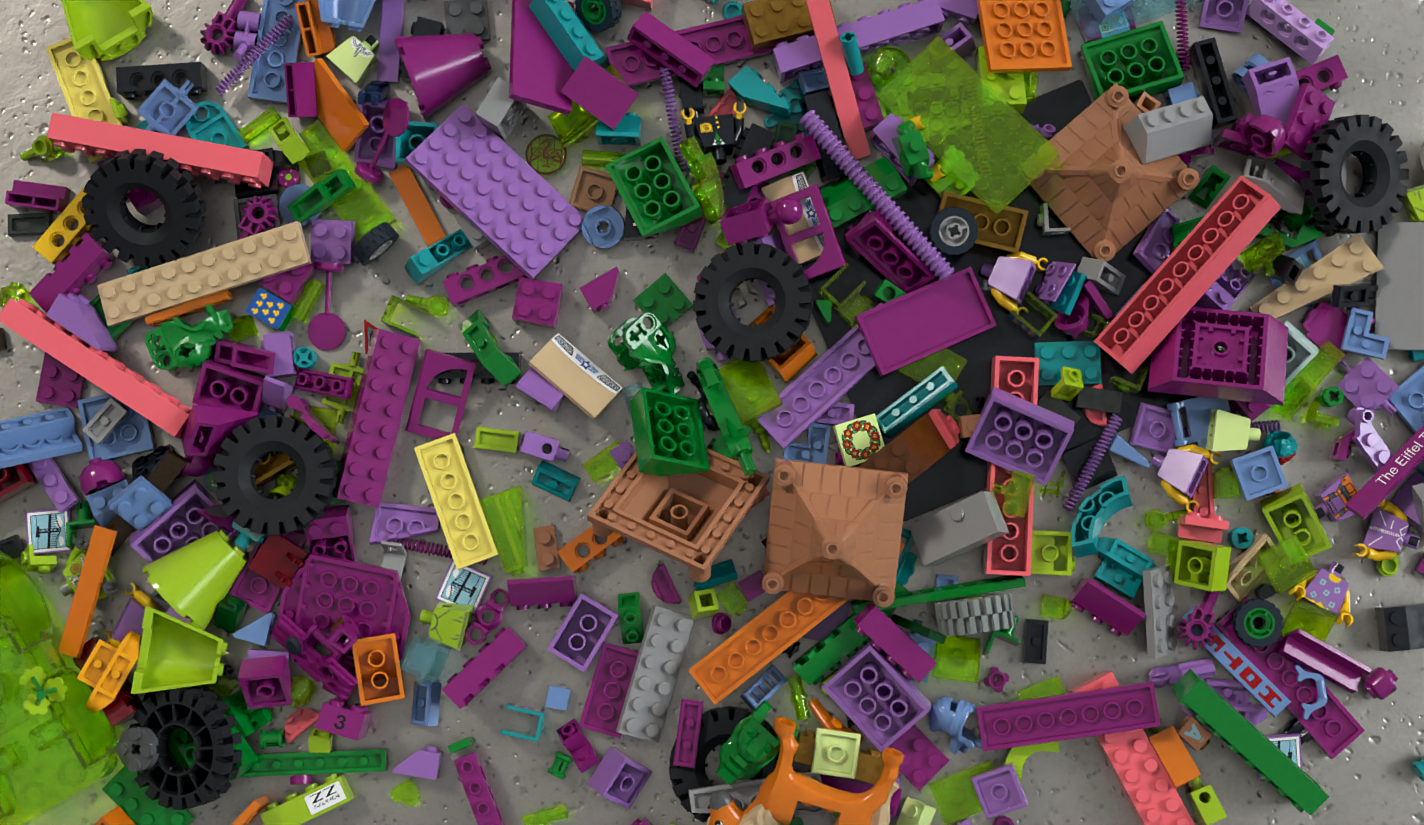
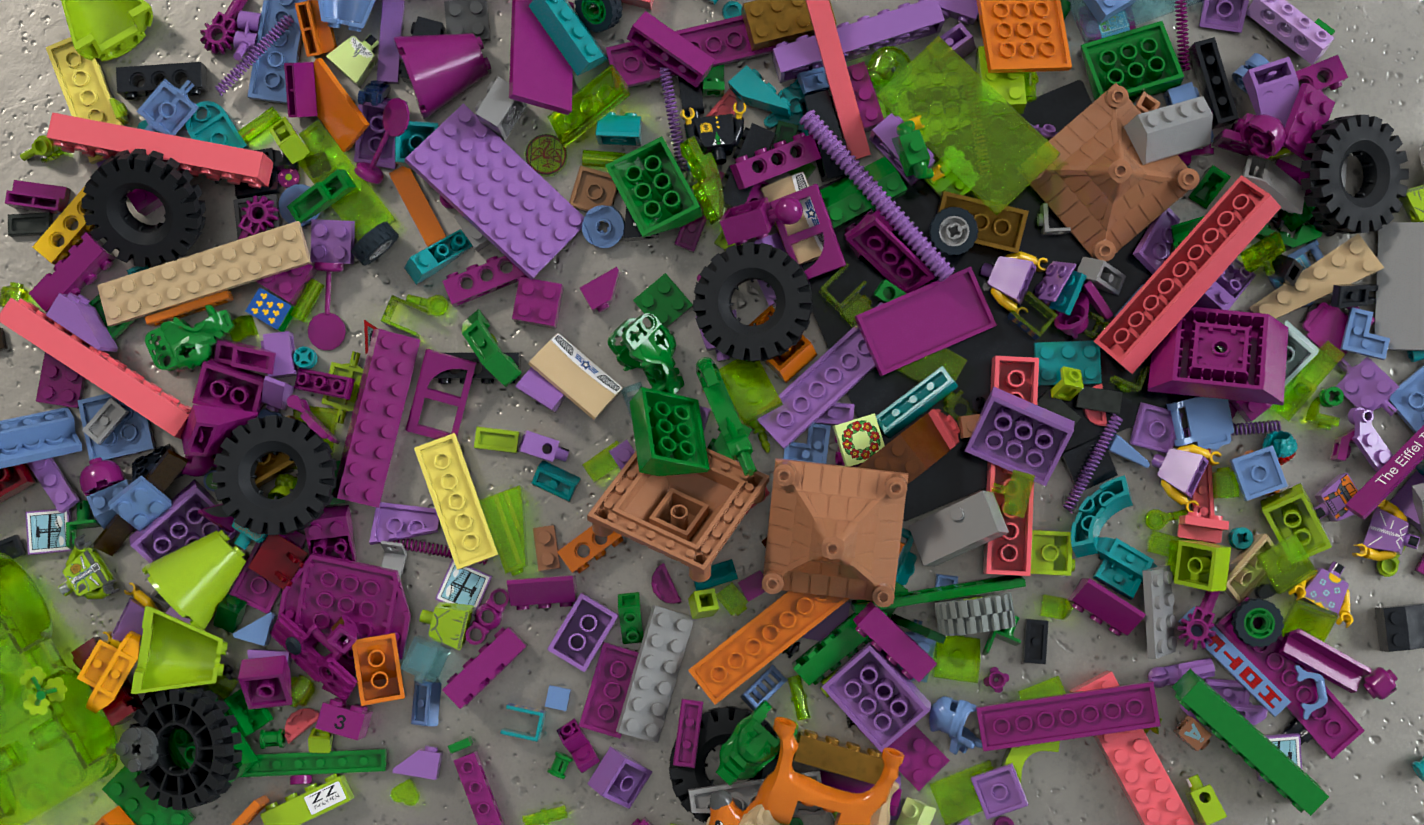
(37, 564): lime bracket -> none
(87, 591): orange tile -> none
(599, 92): magenta tile -> none
(709, 420): black animal -> none
(721, 623): magenta plate -> none
(824, 309): green slope -> none
(826, 720): orange piece -> none
(835, 753): yellowish green tile -> none
(851, 53): teal piece -> none
(1059, 485): clear neon green piece -> none
(1174, 757): orange piece -> none
(1229, 431): yellowish green torso -> none

